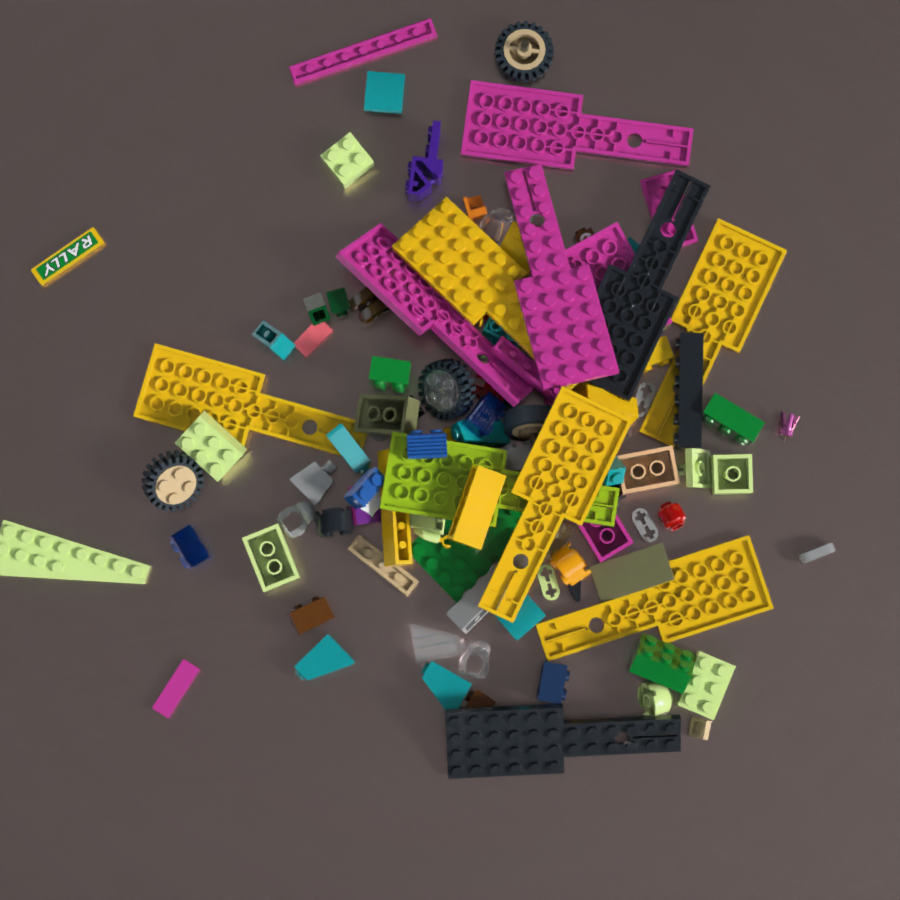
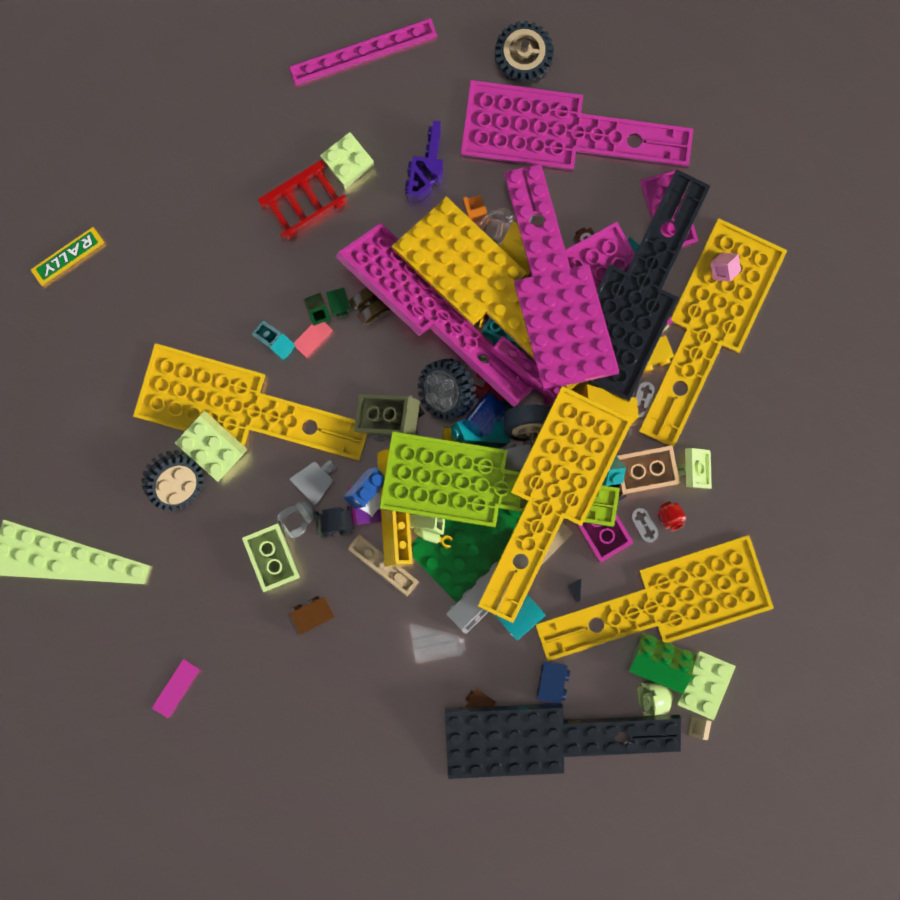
(190, 547): clear blue brick -> none
(285, 190): none -> red fence
(323, 659): teal slope -> none
(349, 449): teal slope -> none
(384, 92): teal slope -> none
(390, 374): green brick -> none
(426, 445): blue brick -> none
(445, 685): teal slope -> none
(476, 507): yellow brick -> none
(481, 649): clear piece -> none
(553, 581): yellowish green beam -> none
(570, 564): light orange brick -> none
(632, 572): olive tile -> none
(689, 390): black brick -> none
(725, 266): none -> bright pink panel
(731, 420): green brick -> none
(731, 474): yellowish green brick -> none
(787, 430): flat silver piece -> none
(817, 553): light grey beam -> none

